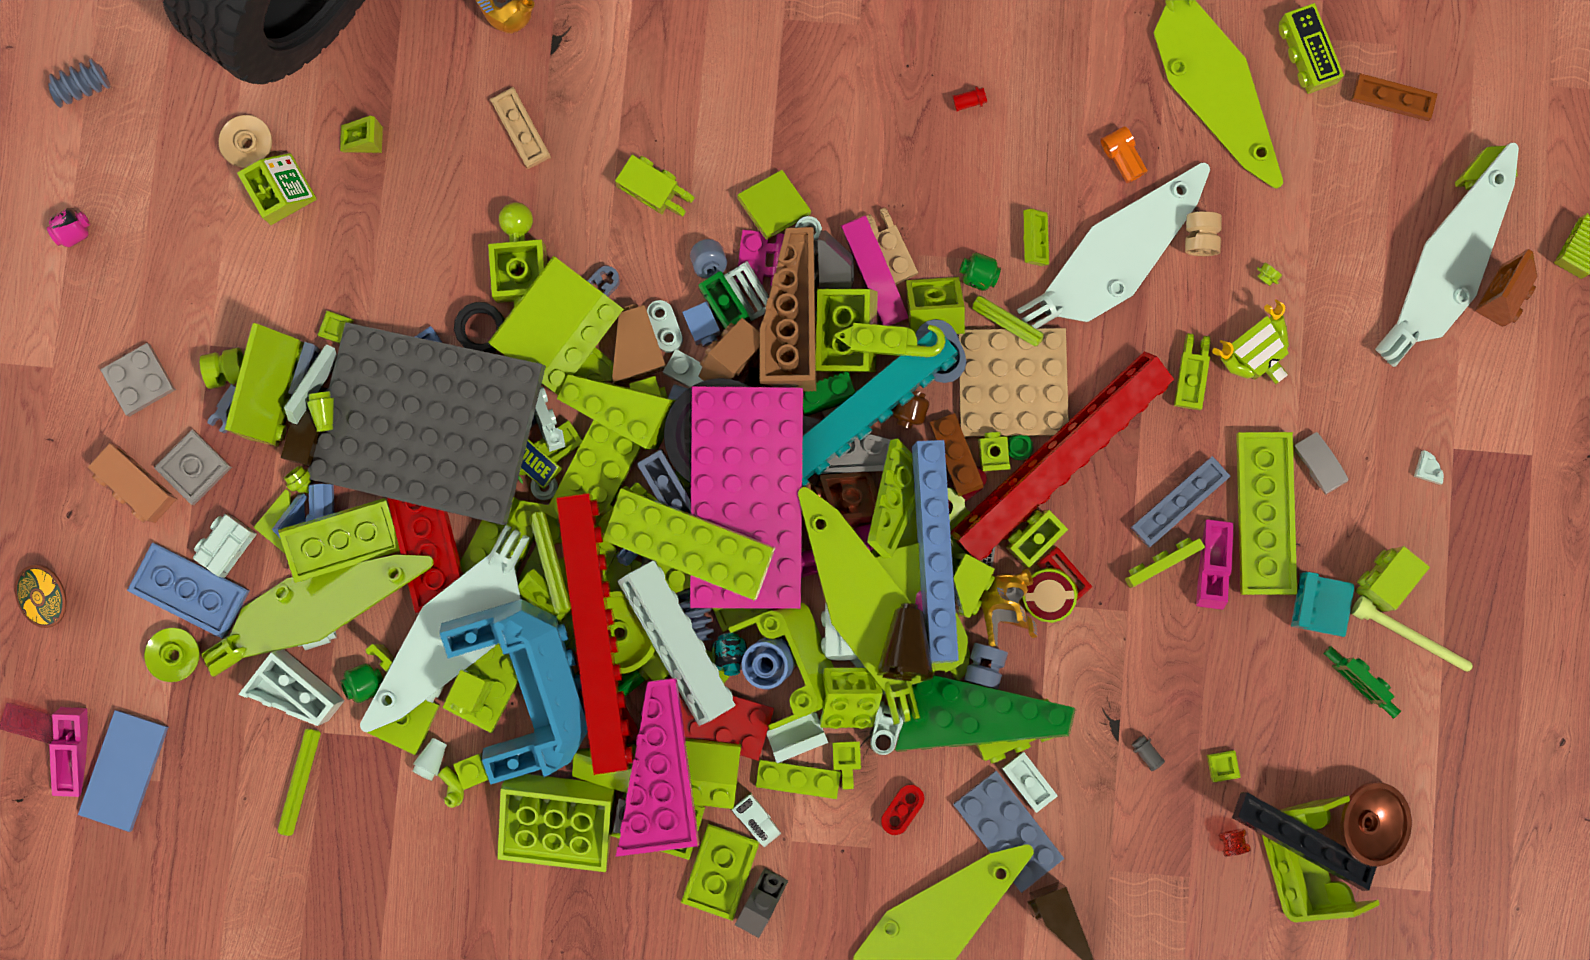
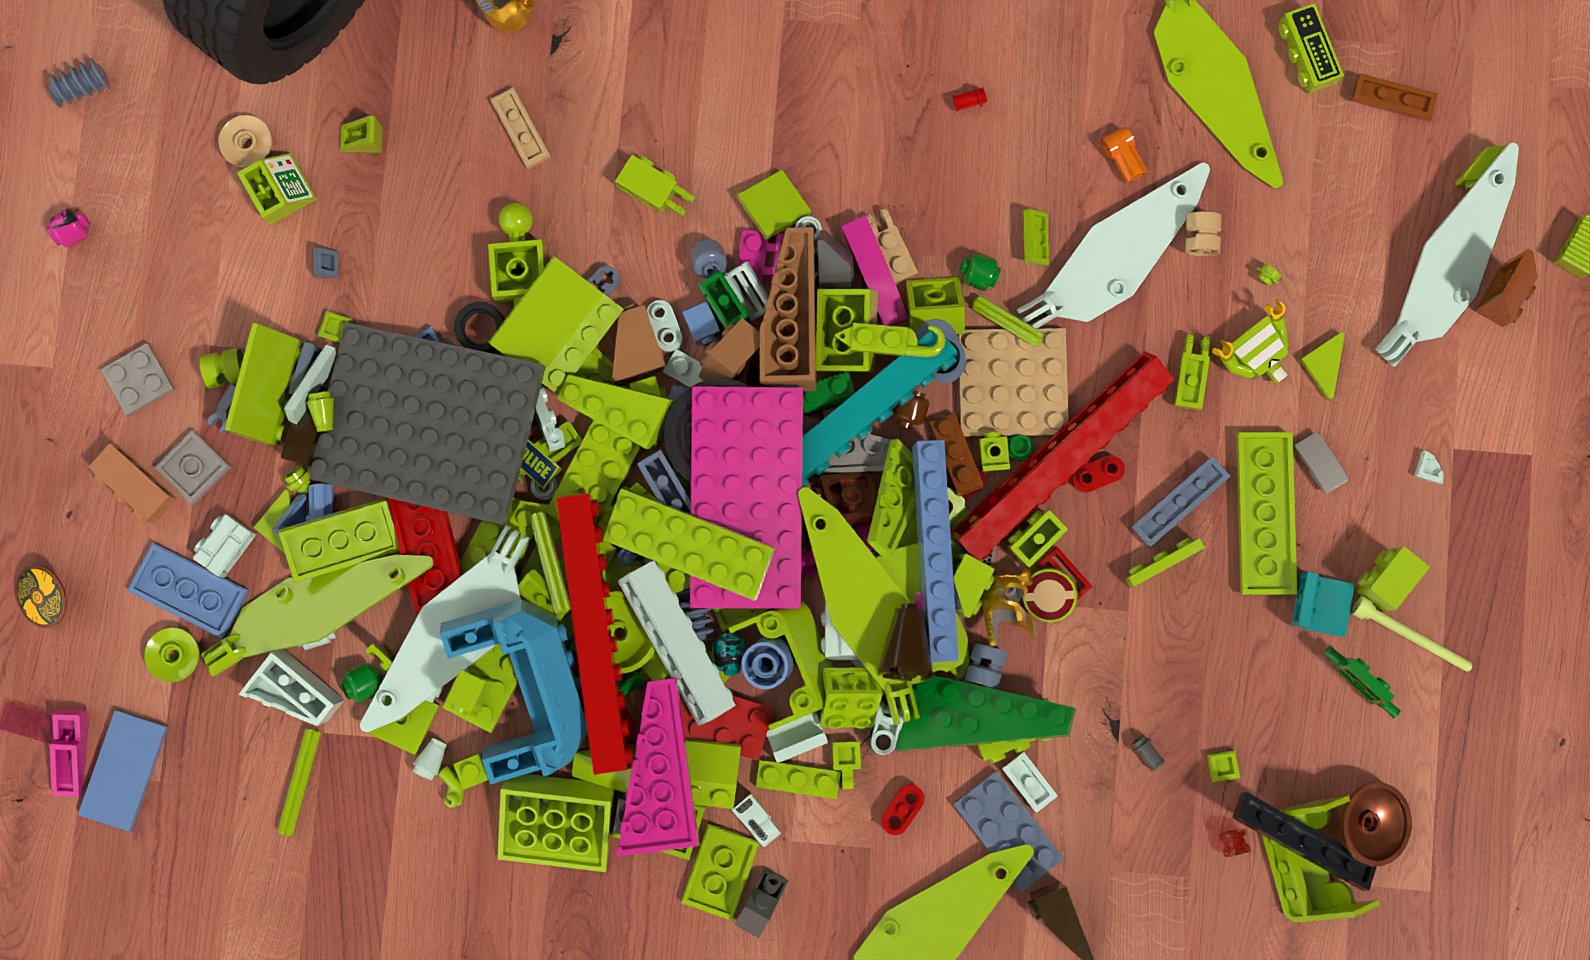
(325, 263): none -> sand blue slope
(1099, 475): none -> red plate
(1215, 565): dark pink slope -> none
(1324, 364): none -> lime tile

